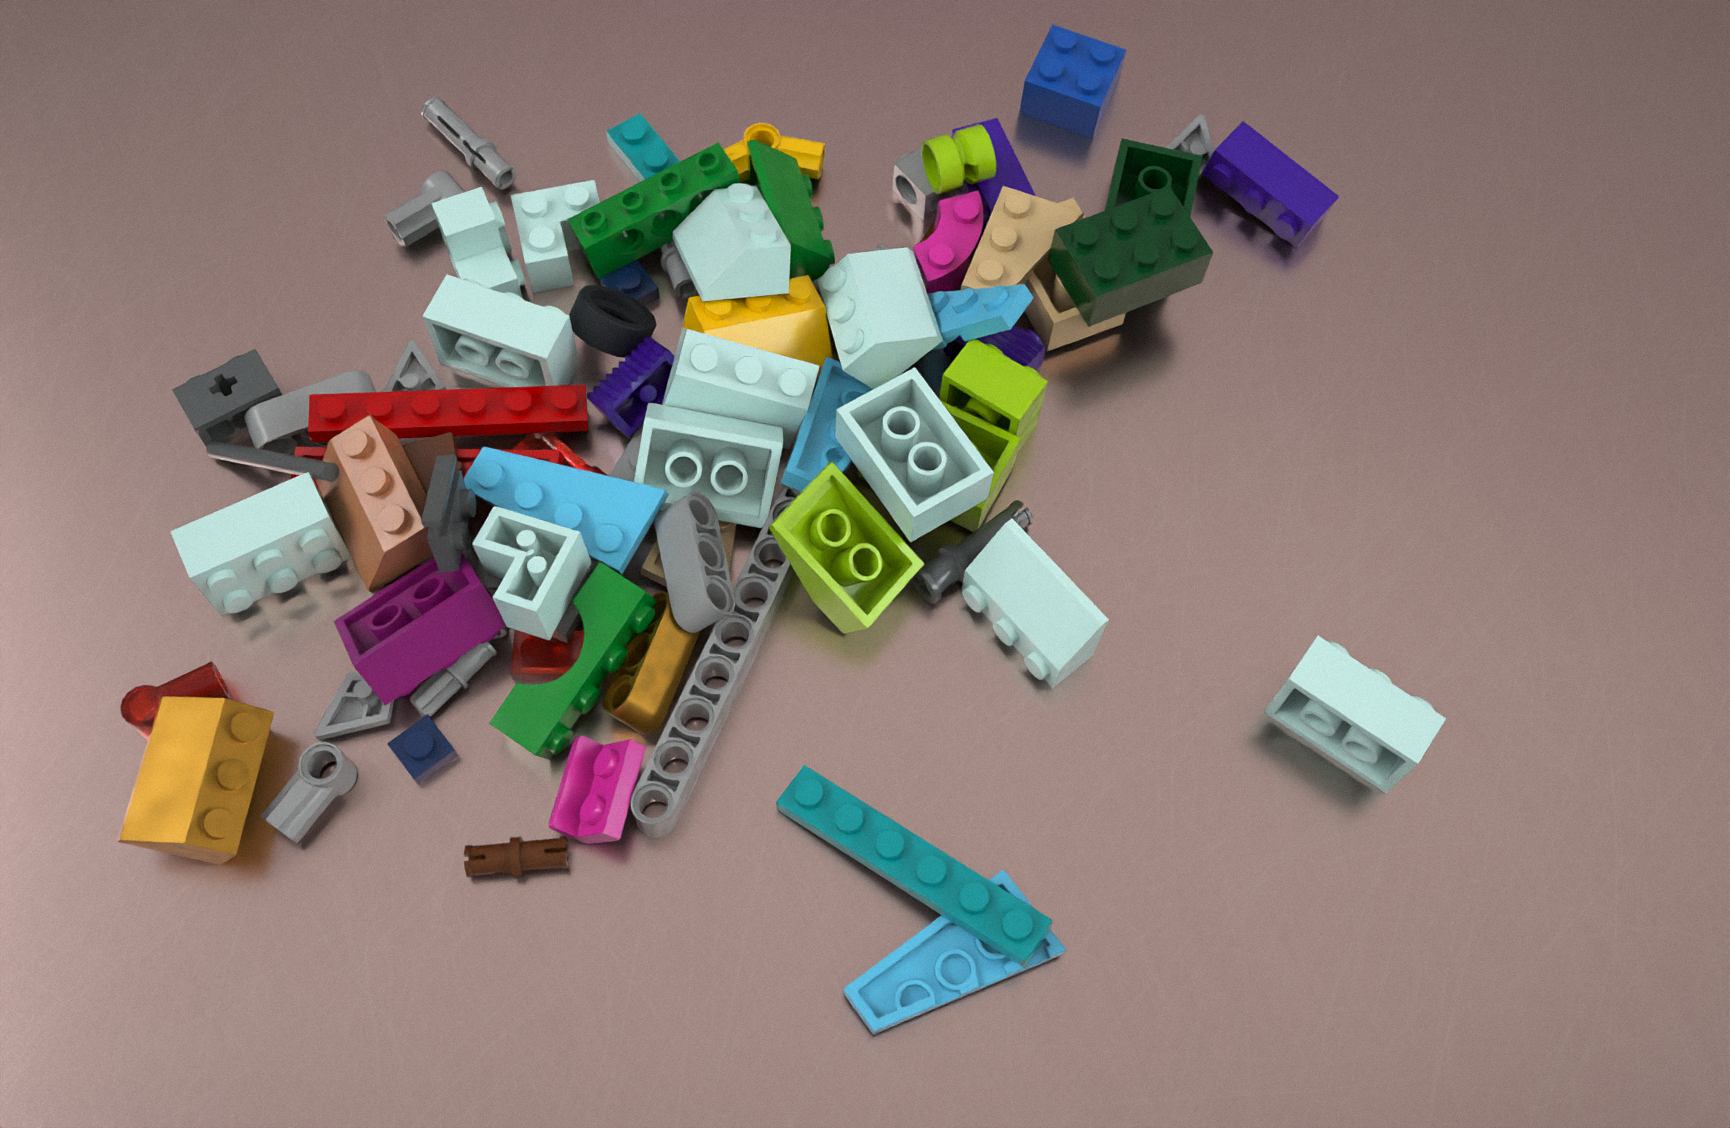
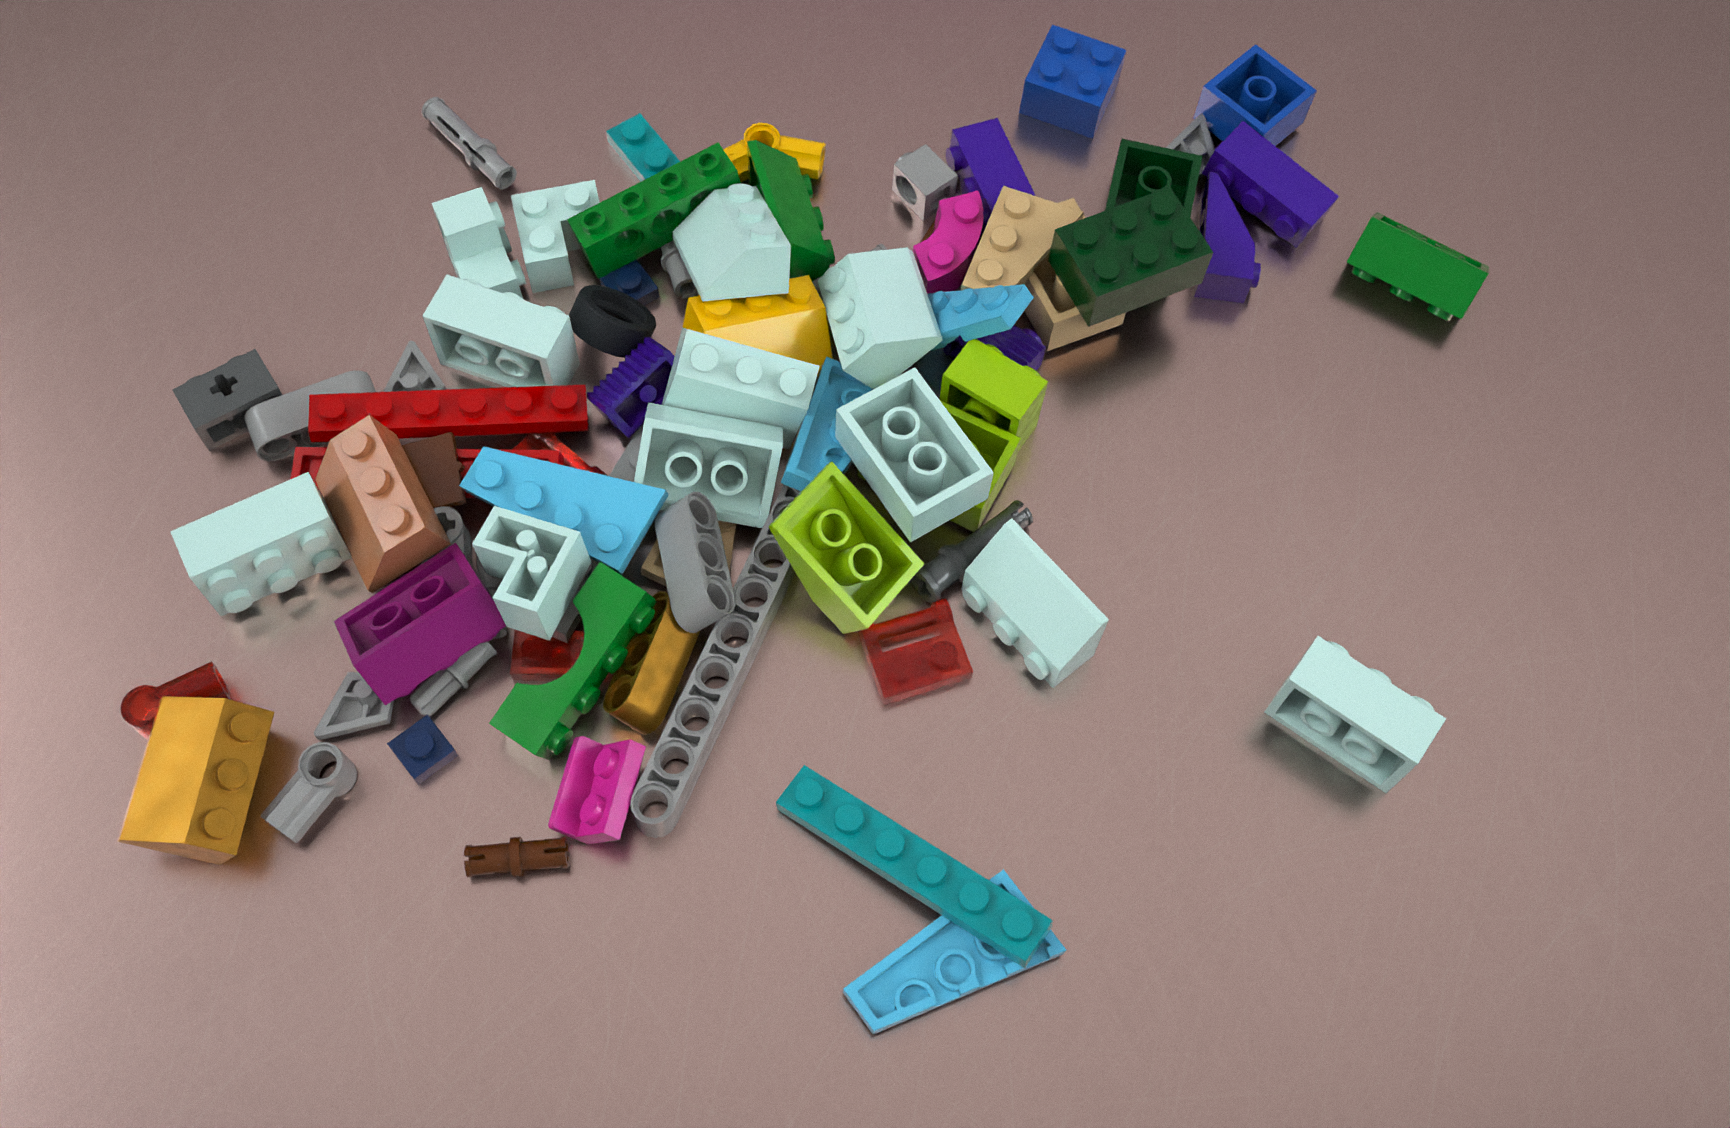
(272, 460): dark grey bar -> none
(416, 216): light grey piece -> none
(448, 513): dark grey plate -> none
(920, 664): none -> clear red plate
(964, 157): lime wheel -> none
(1233, 258): none -> dark purple slope
(1256, 92): none -> blue brick
(1417, 267): none -> green slope

